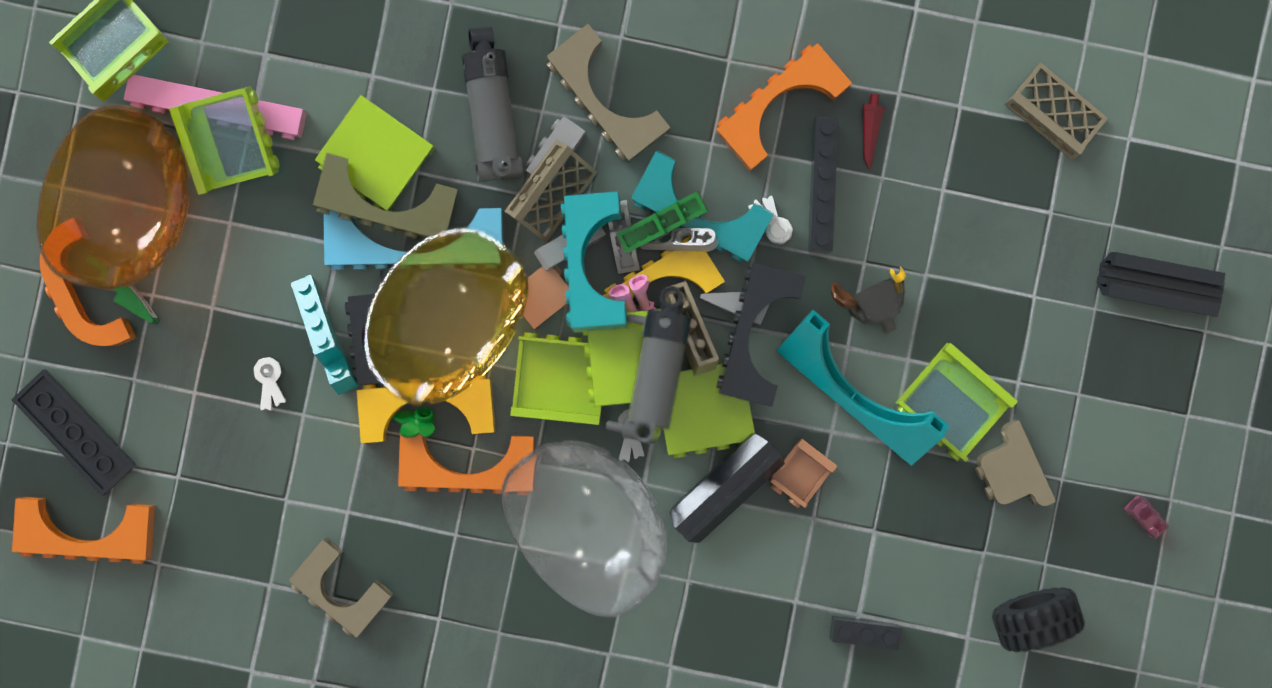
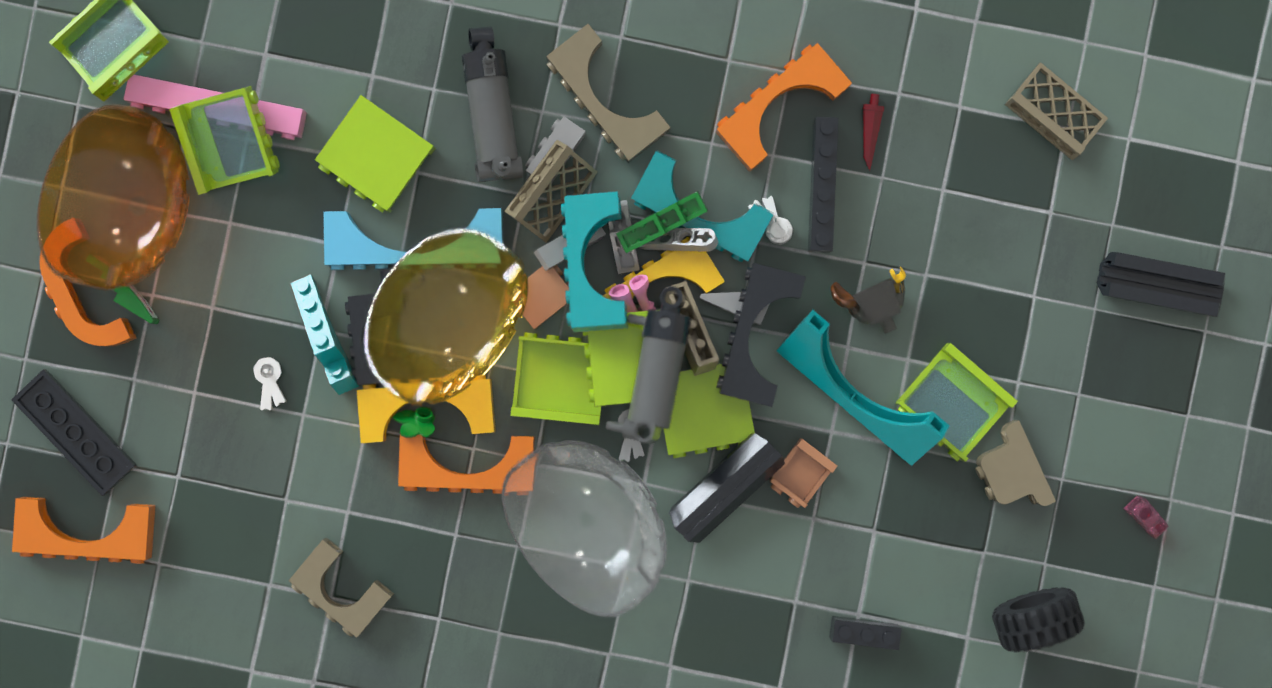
(339, 197): olive arch -> none

